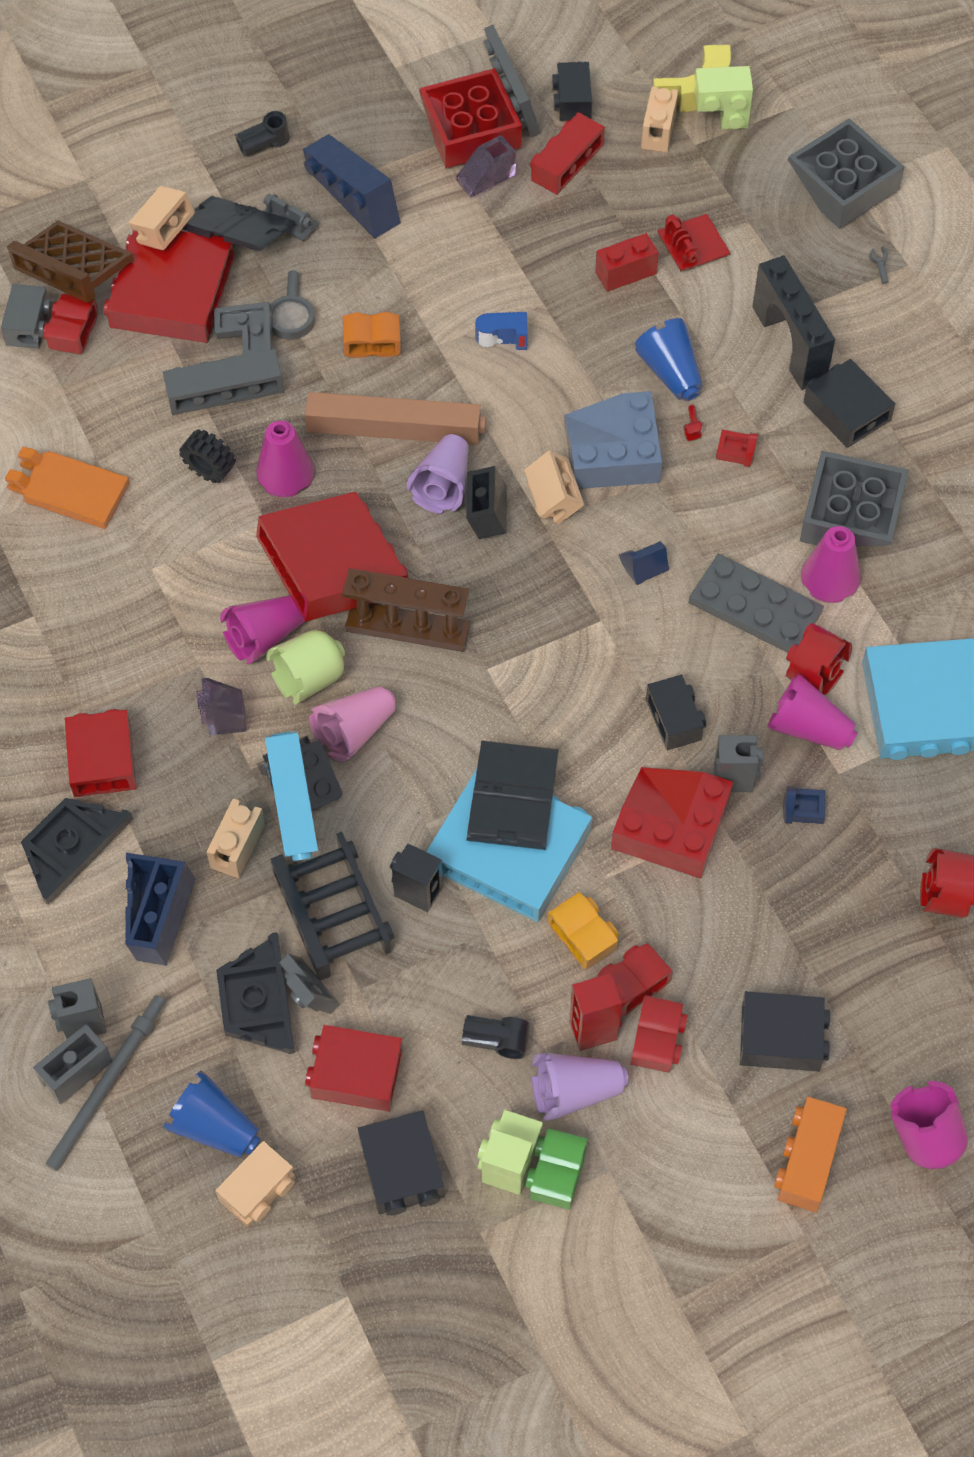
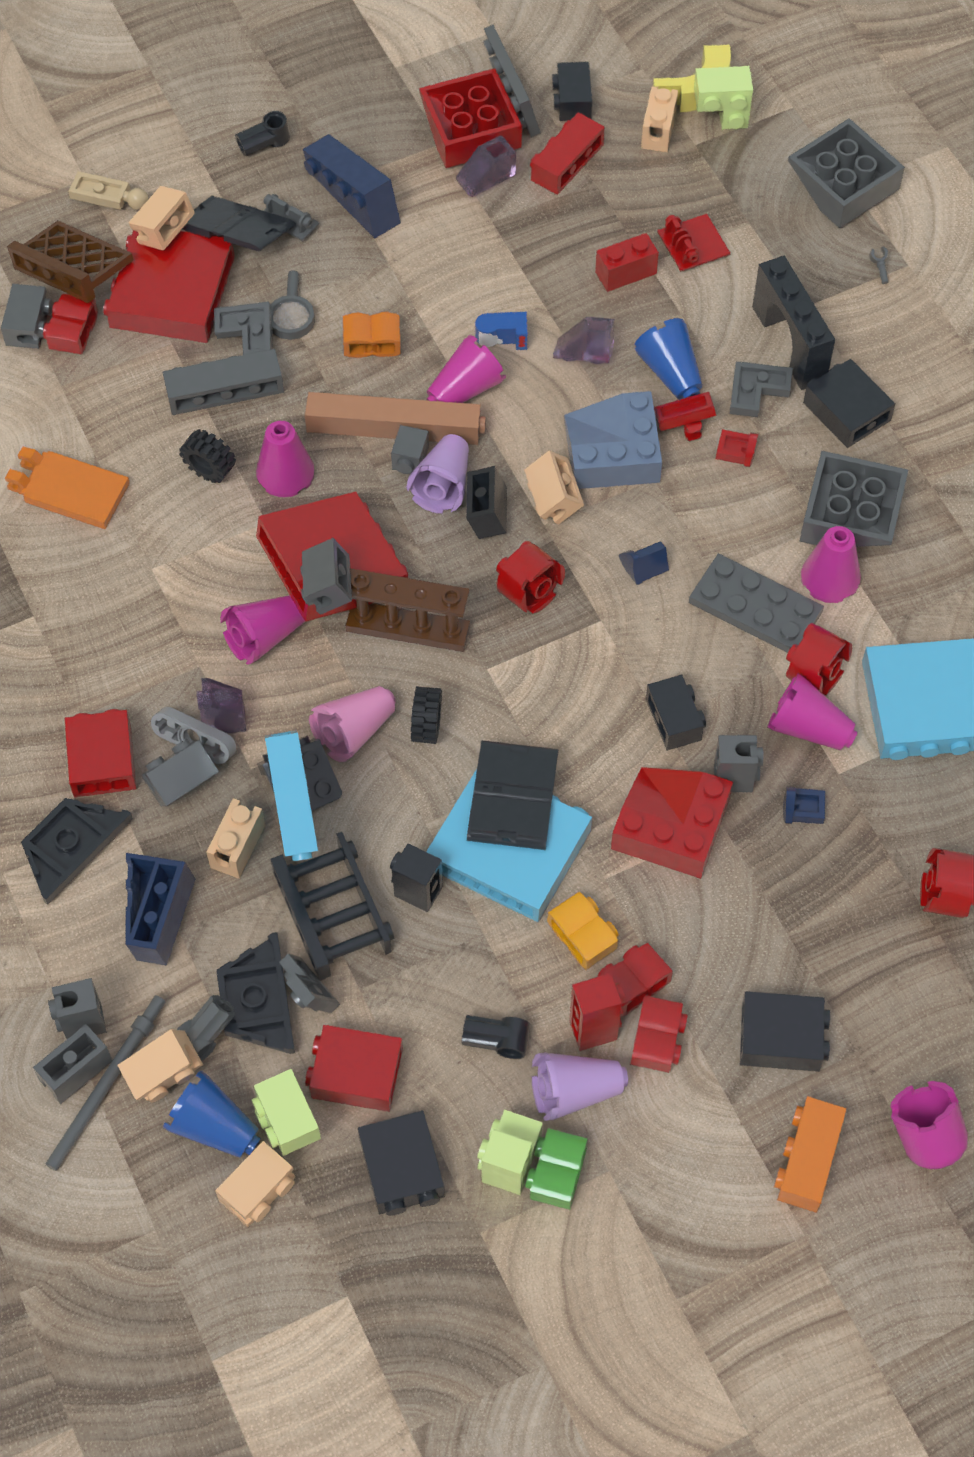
(106, 192): none -> tan plate
(160, 1065): none -> light nougat brick
(179, 772): none -> dark grey brick
(206, 733): none -> light grey beam
(208, 1025): none -> dark grey piece
(285, 1112): none -> yellowish green brick
(306, 664): yellowish green cylinder -> none
(326, 576): none -> dark grey brick
(409, 449): none -> dark grey brick
(426, 715): none -> black tyre
(466, 374): none -> dark pink cone
(529, 577): none -> red brick
(587, 341): none -> clear purple slope
(684, 411): none -> red tile
(757, 379): none -> dark grey plate

